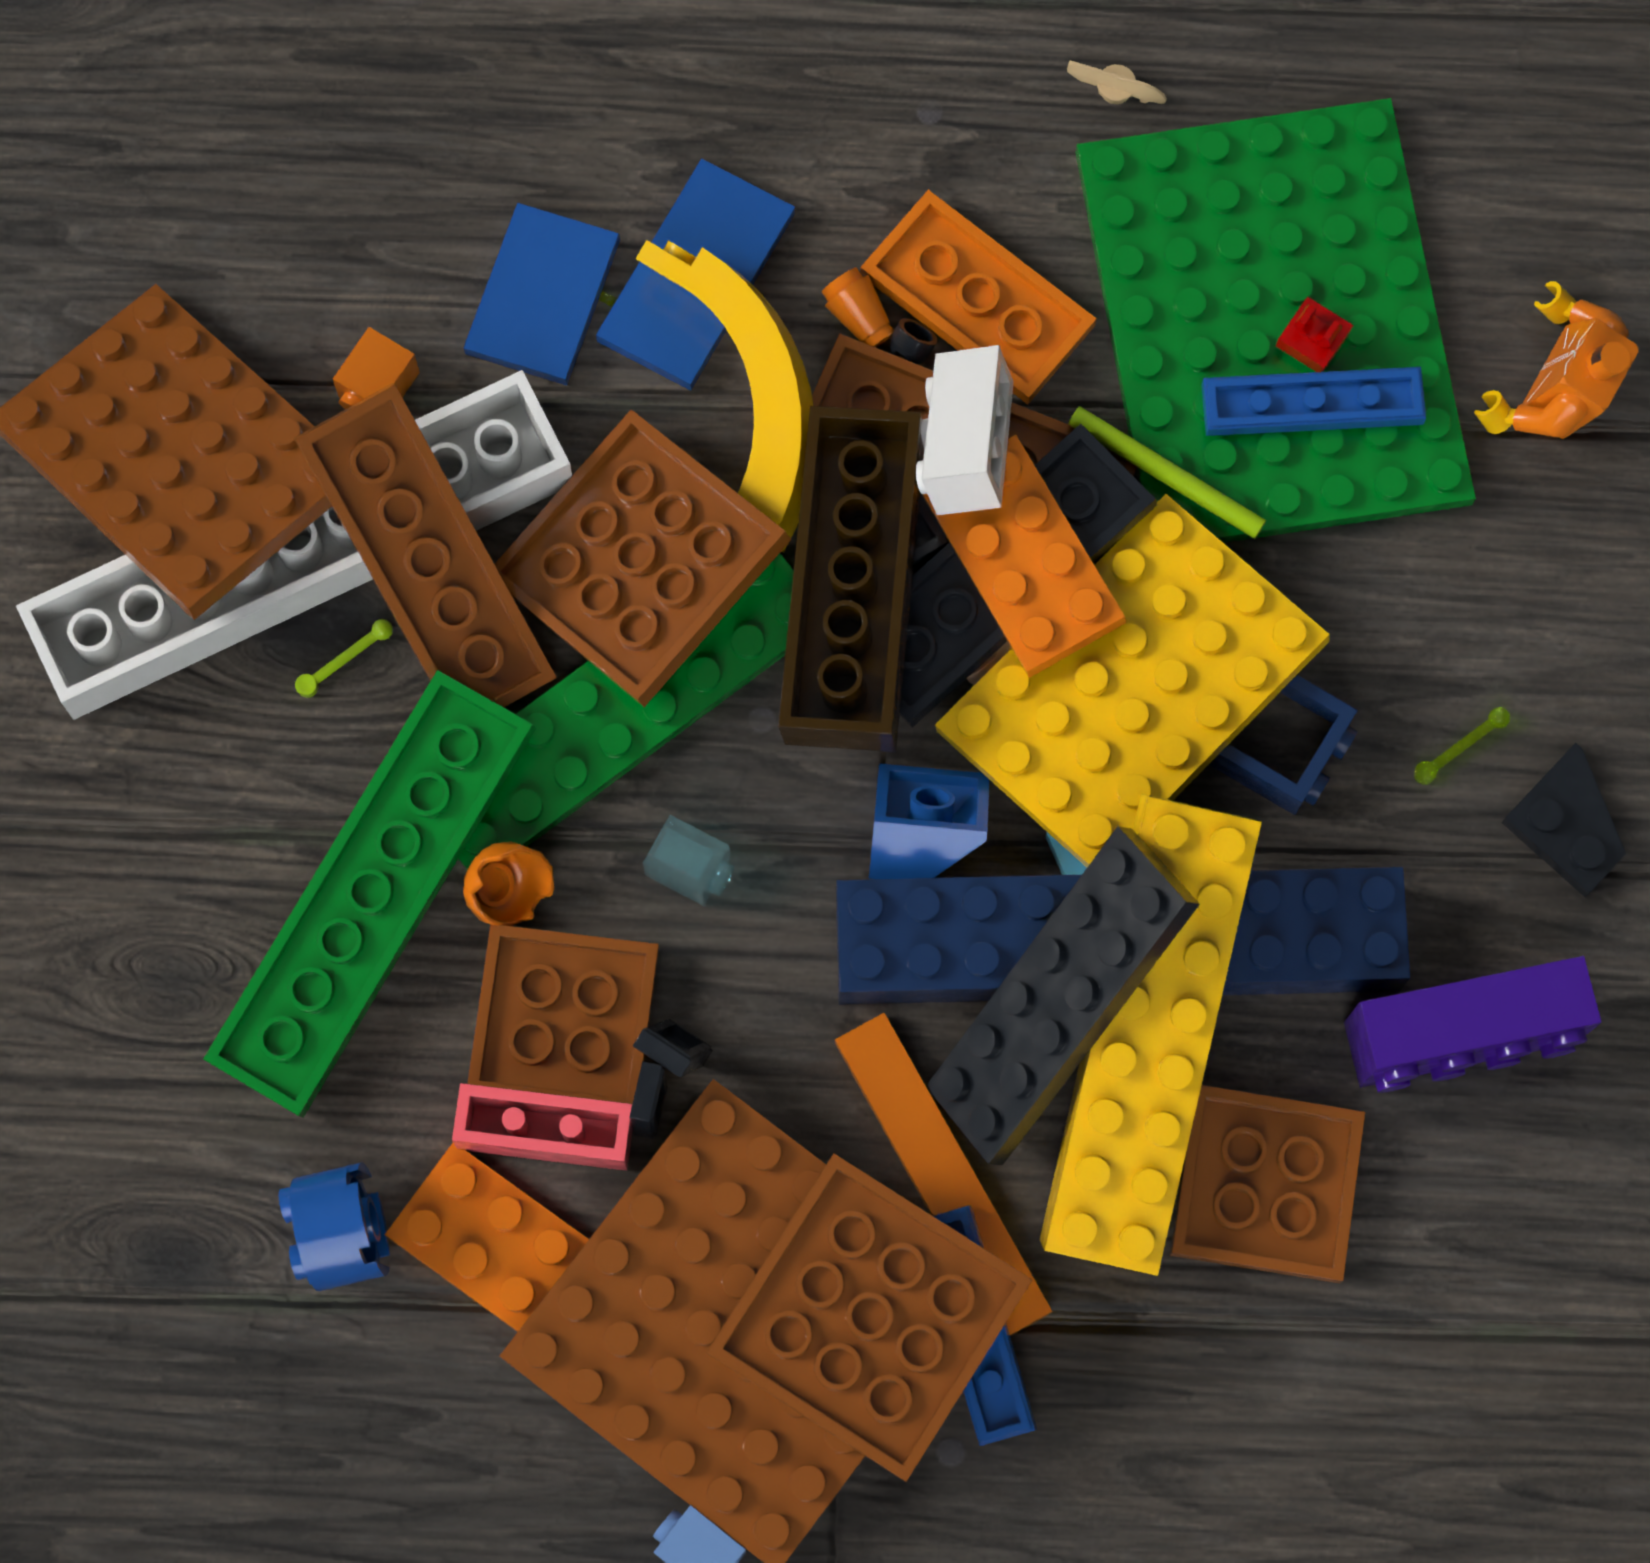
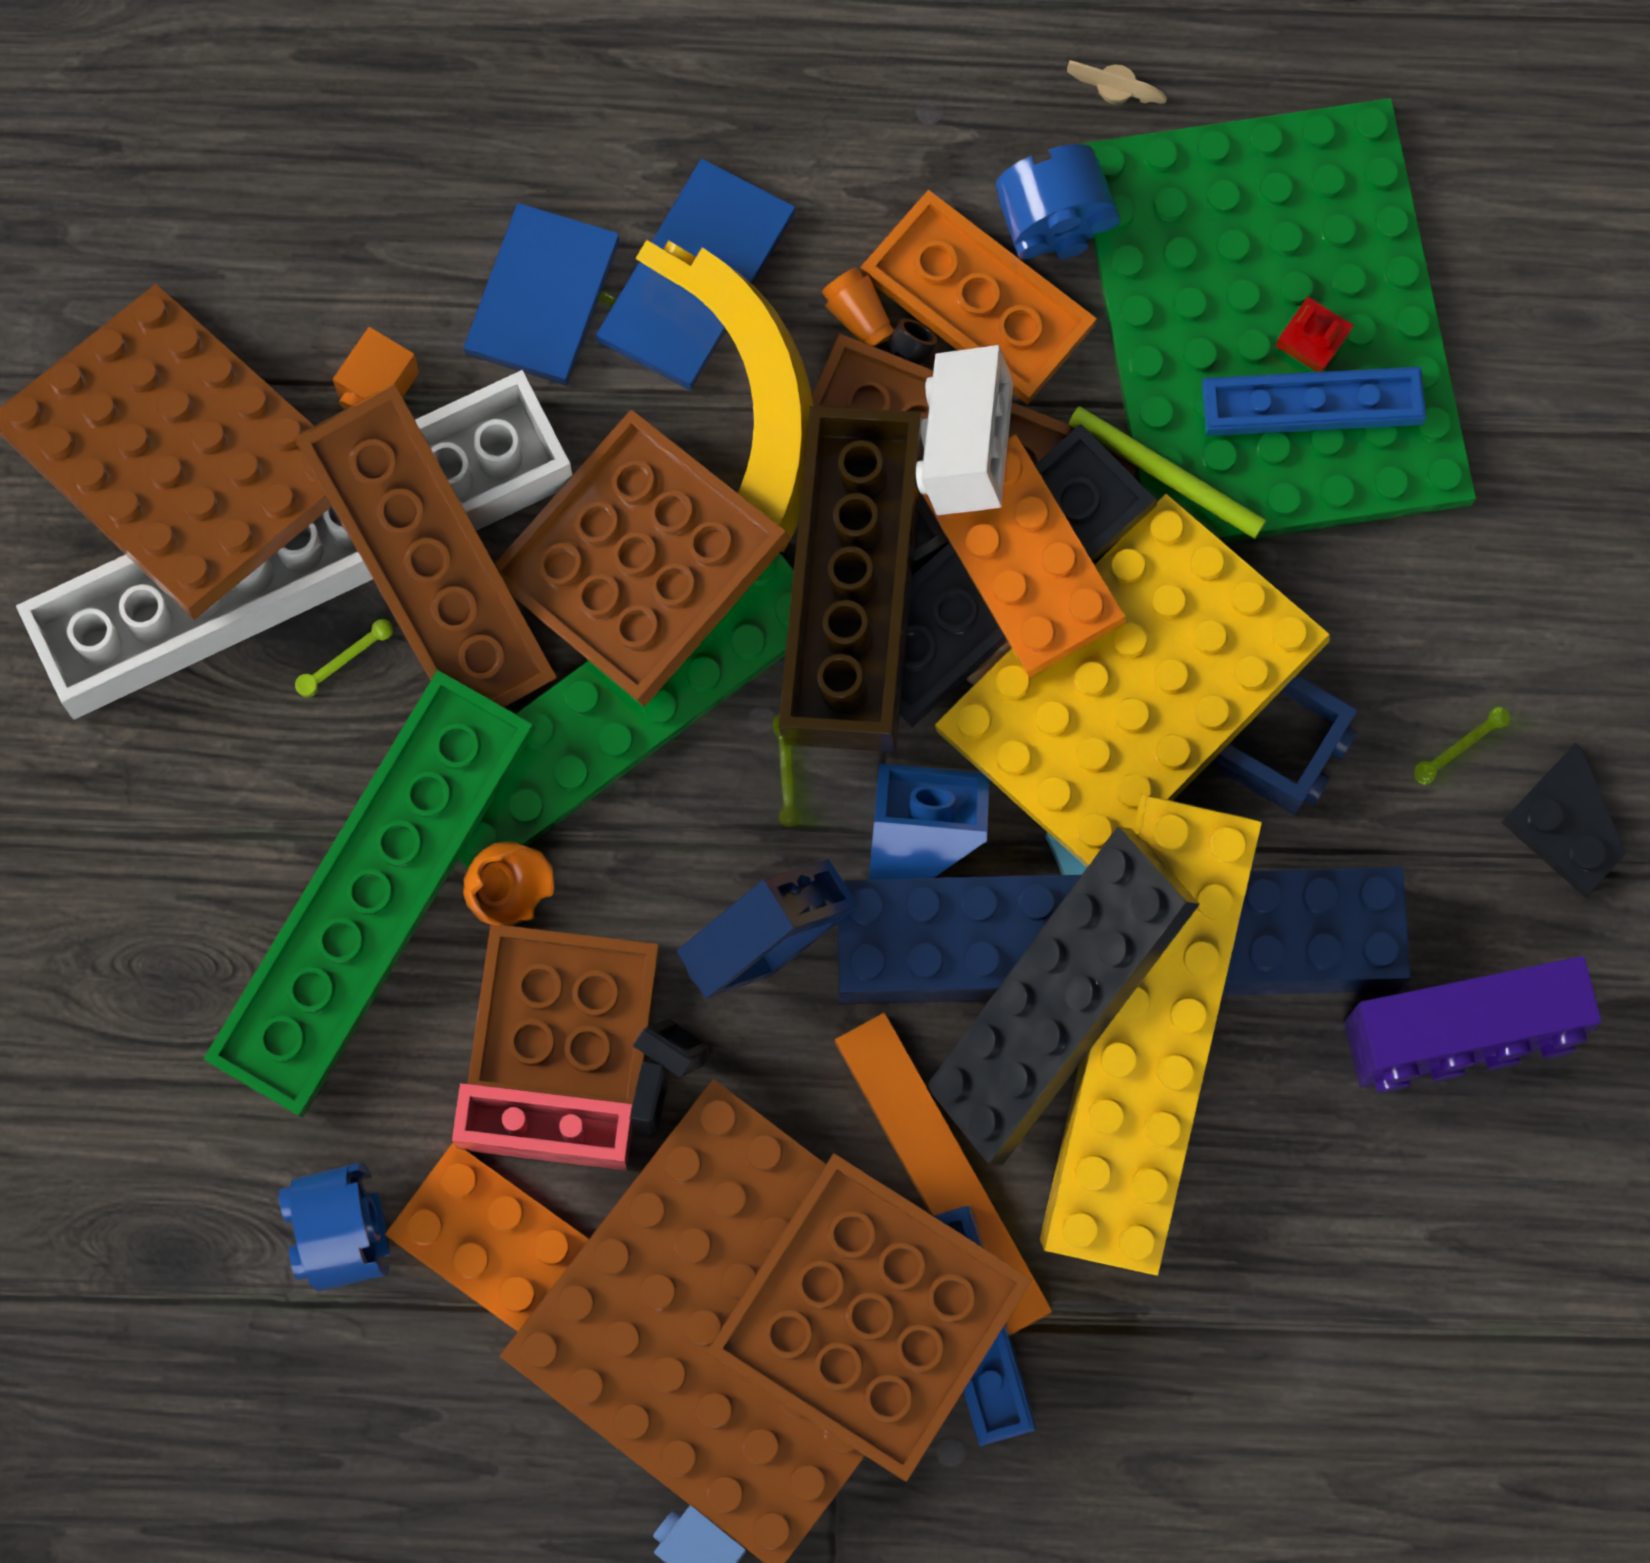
(689, 861): clear light blue brick -> none
(767, 928): none -> dark blue window
(788, 815): none -> clear neon green hinge
(1056, 202): none -> blue brick
(1268, 1184): dark orange plate -> none
(1577, 375): orange torso -> none

